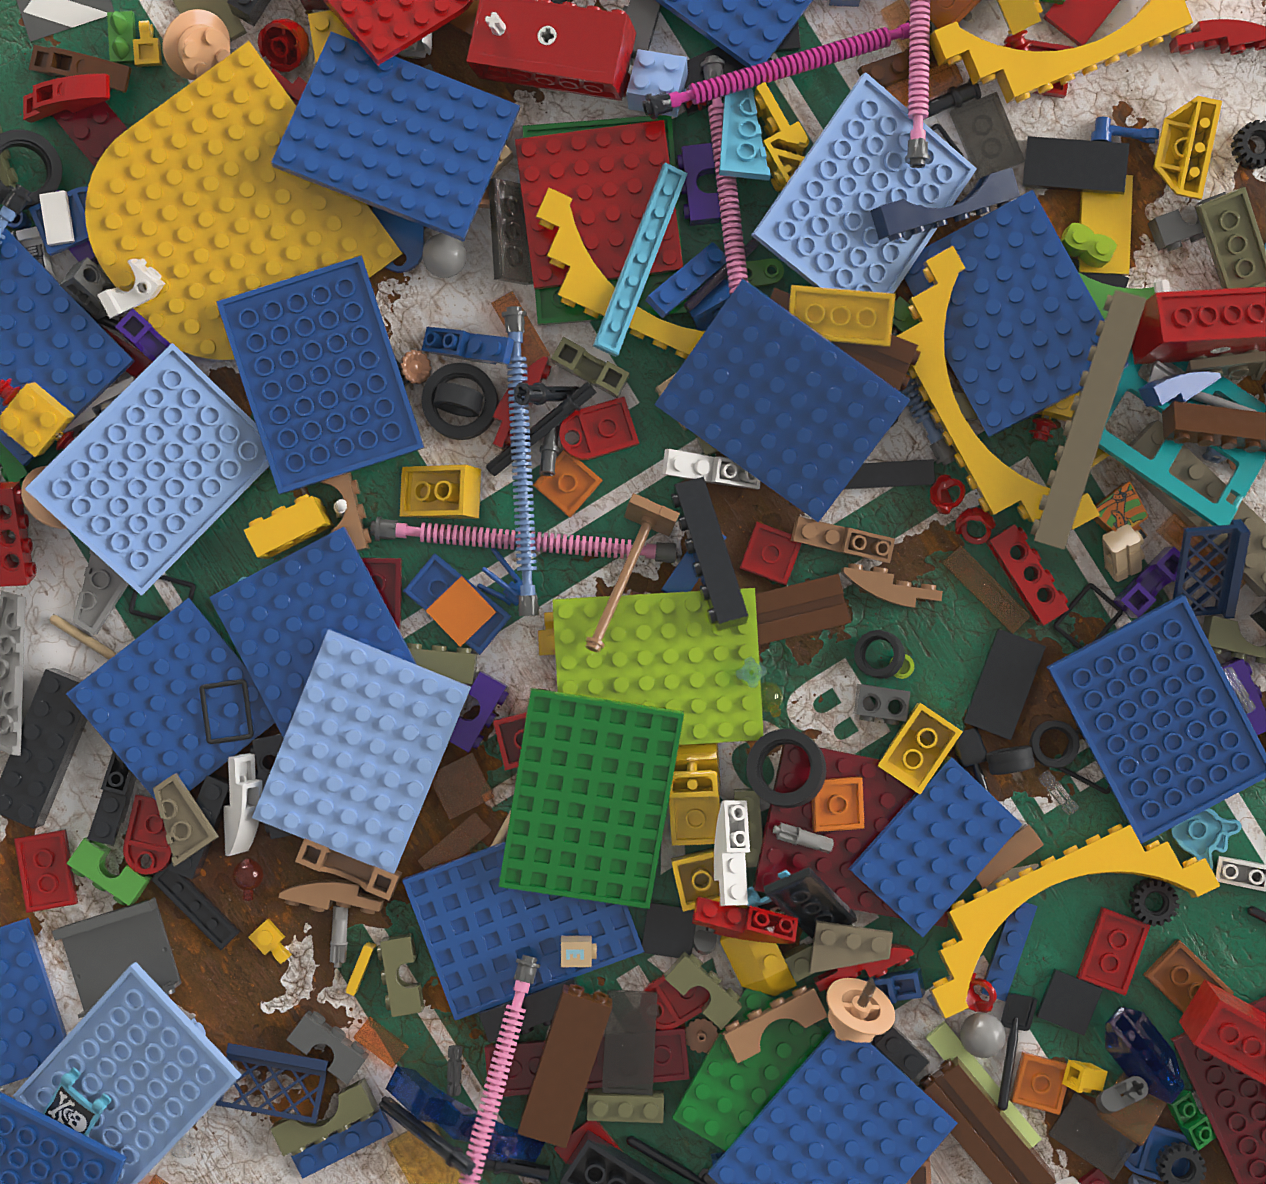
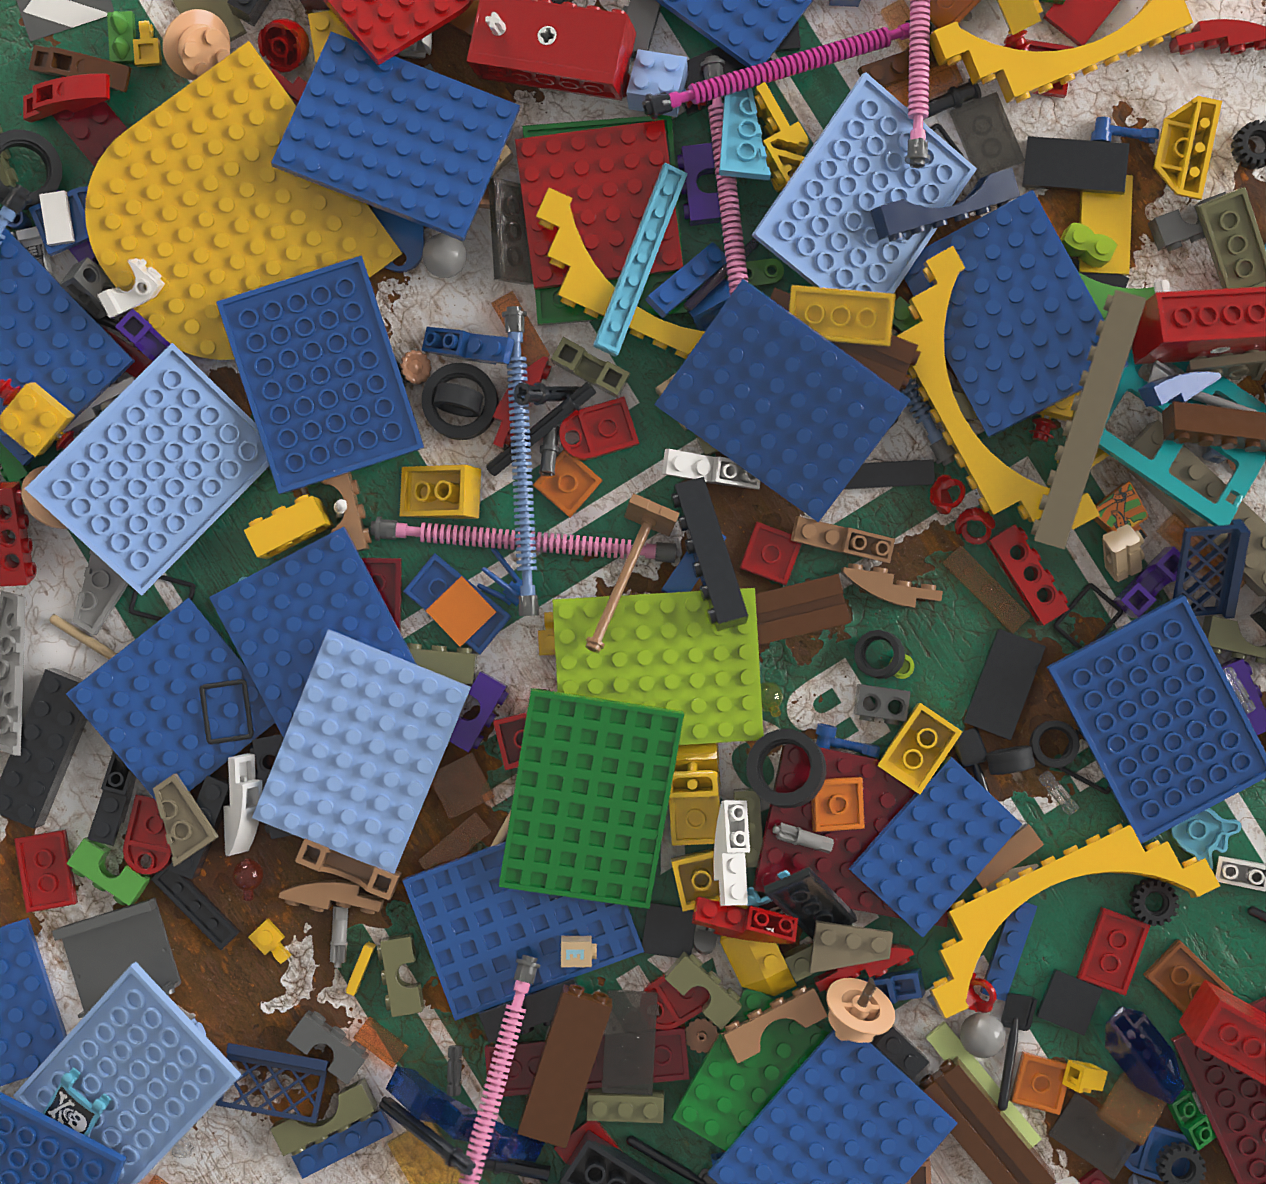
(743, 673): clear light blue plate -> none
(826, 739): none -> blue brick
(1133, 1090): dark grey piece -> none

